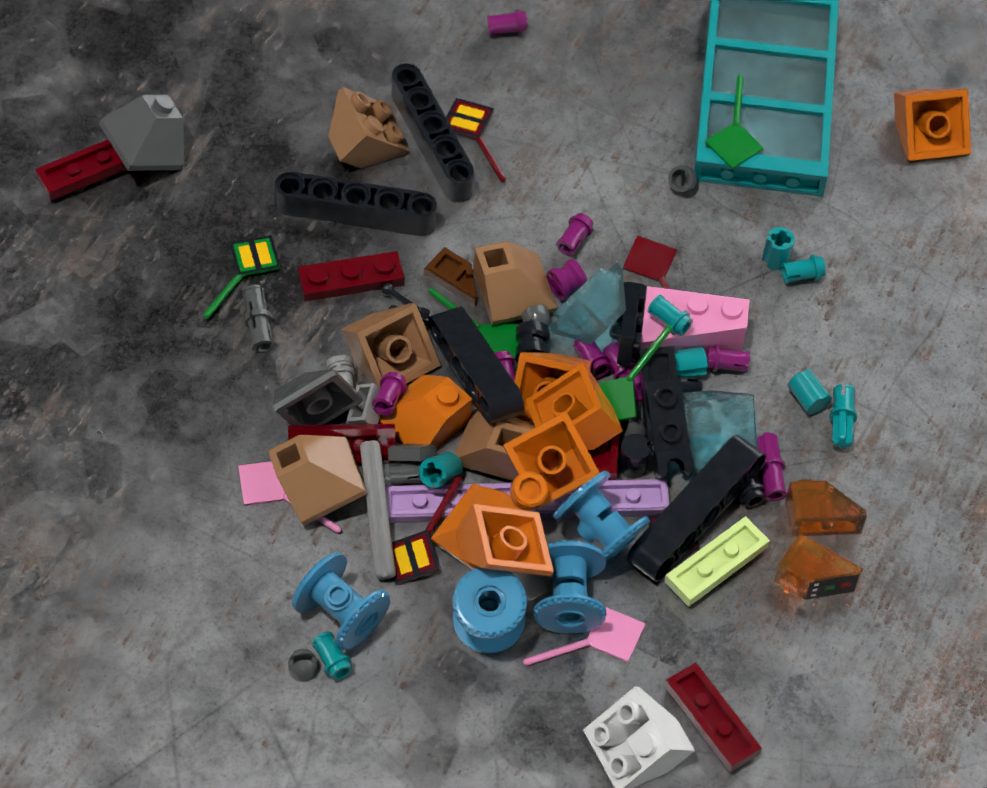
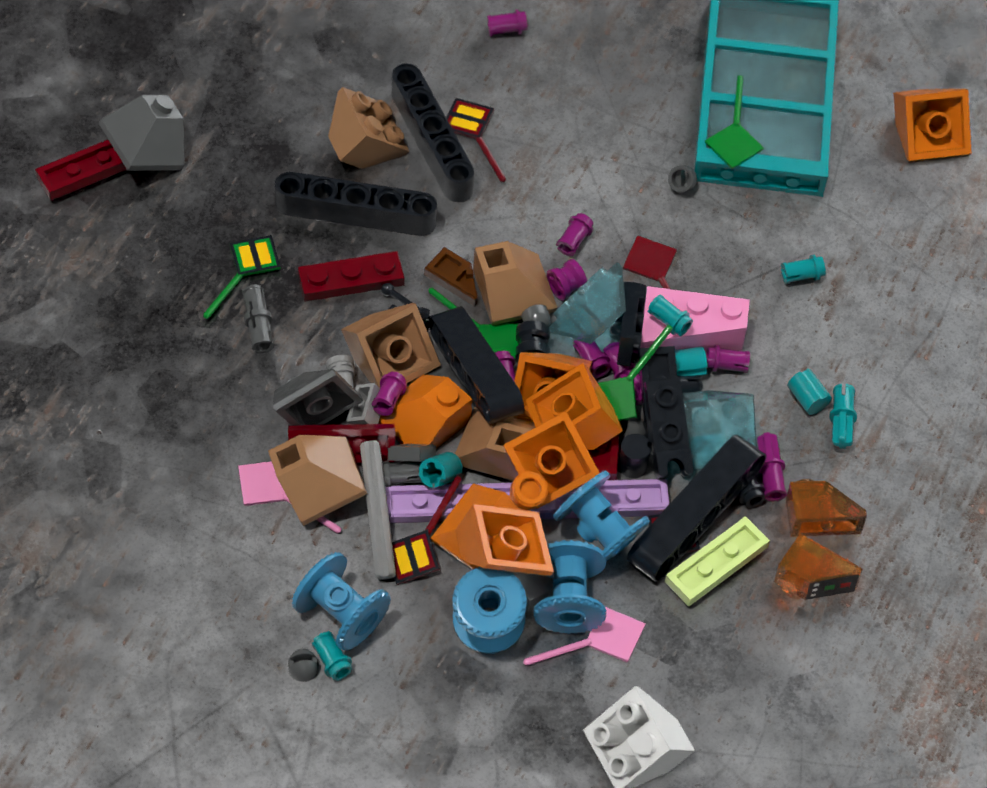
(713, 717): dark red plate -> none
(778, 247): teal piece -> none

